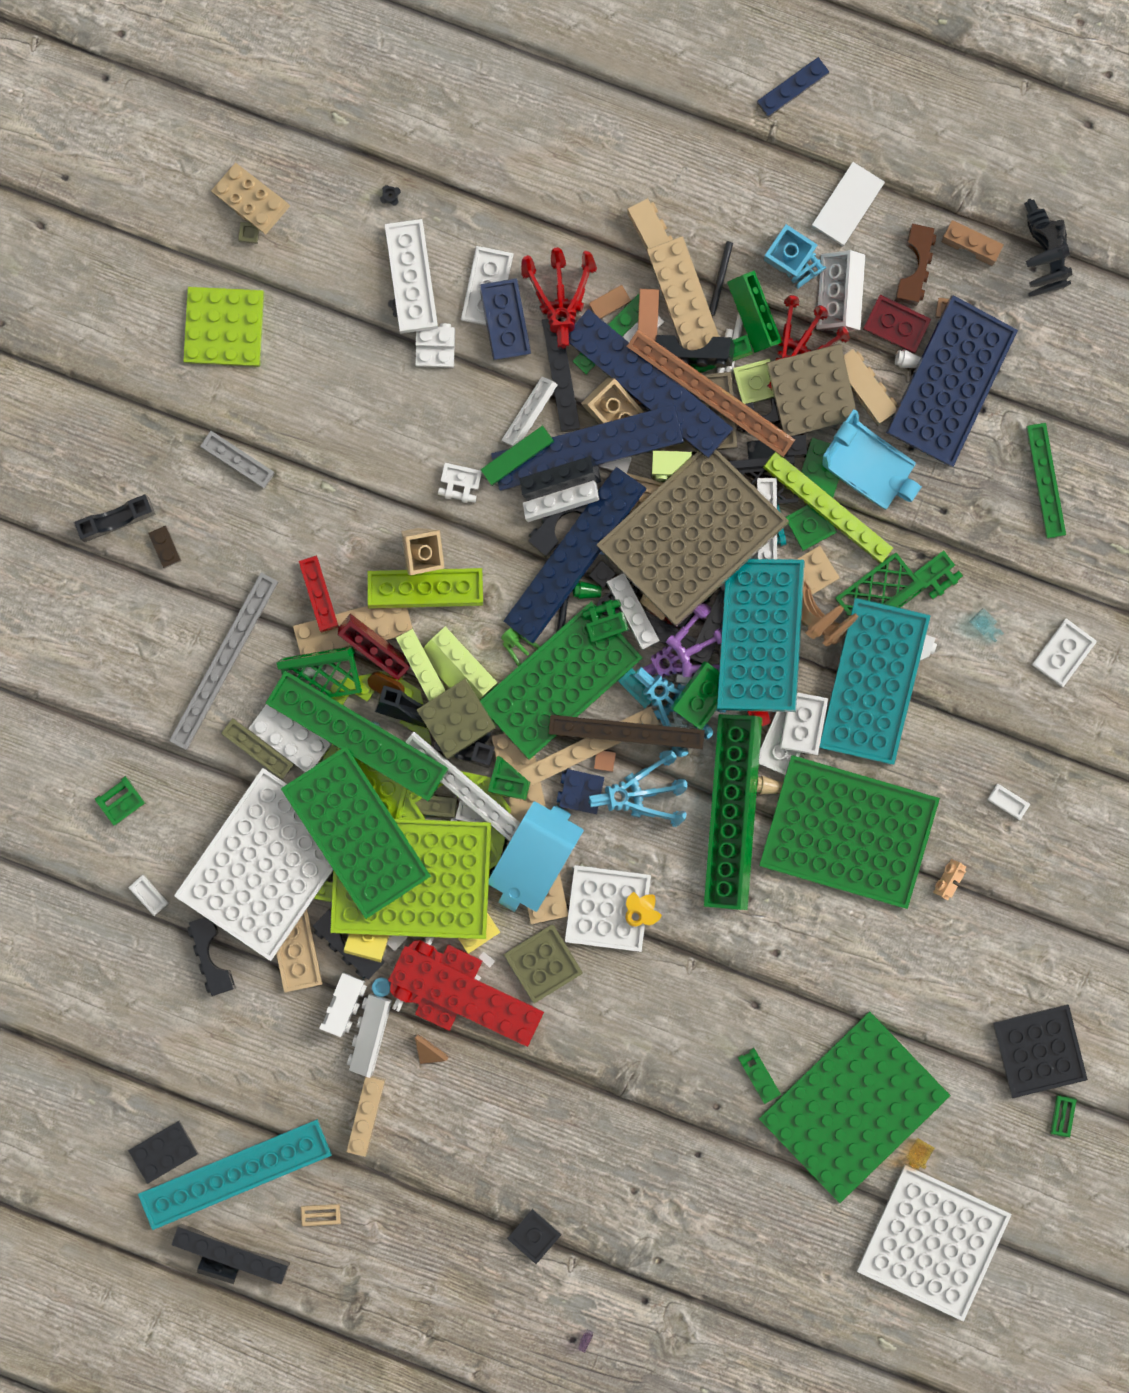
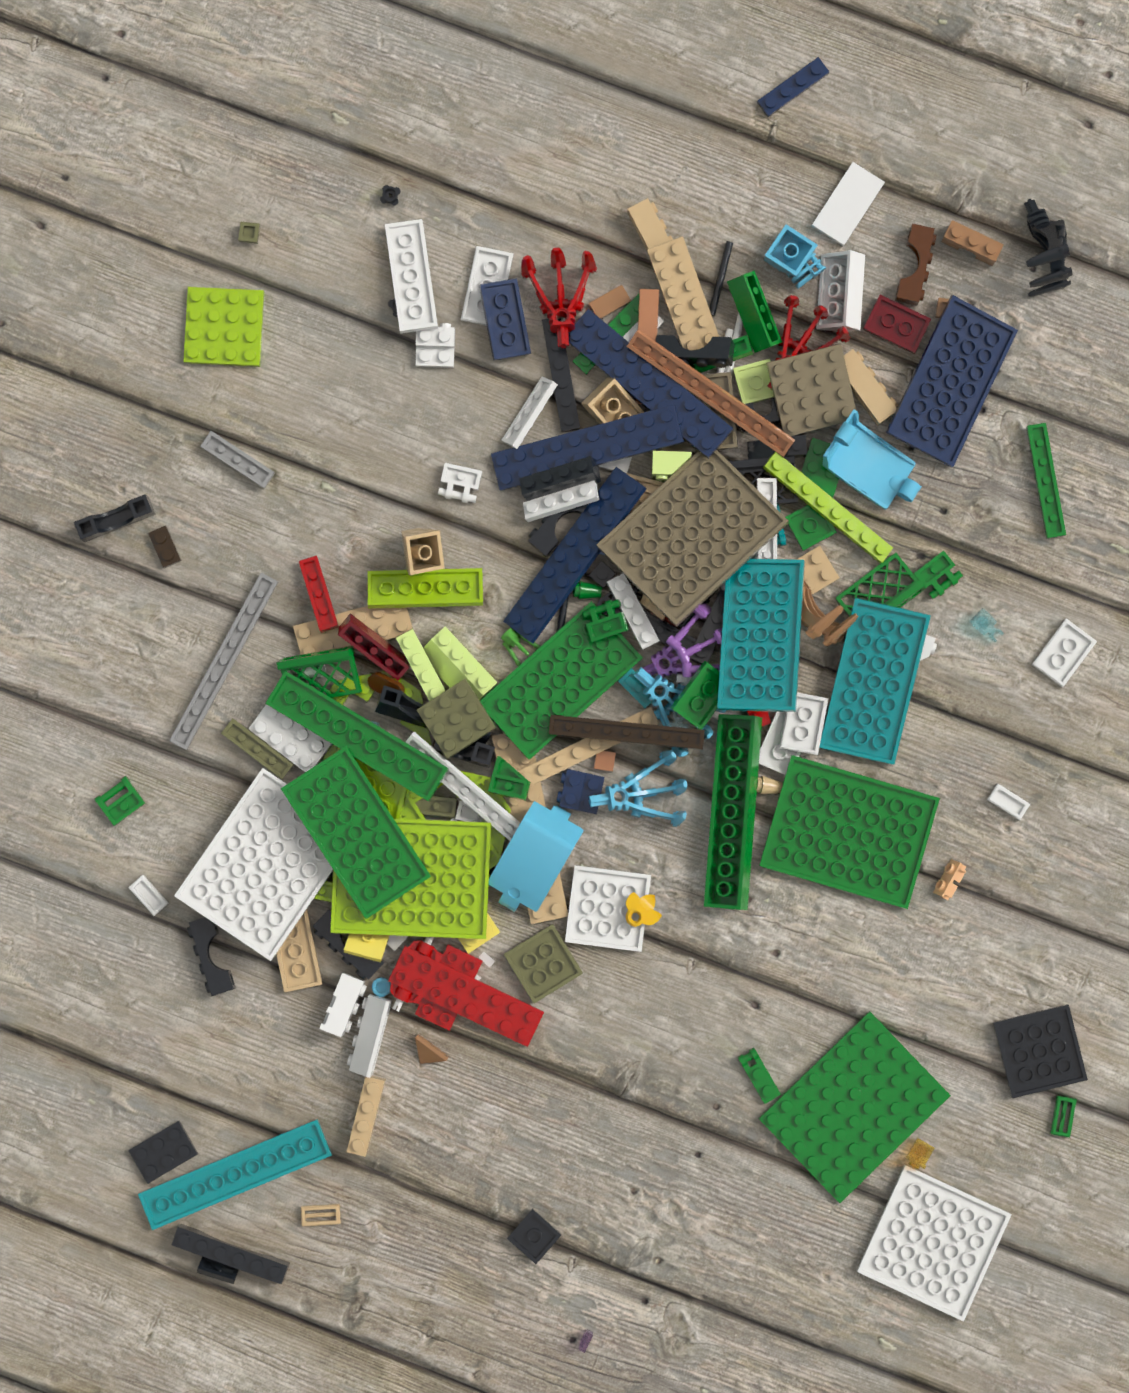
(250, 198): tan plate -> none
(517, 455): green tile -> none
(906, 359): white cone -> none

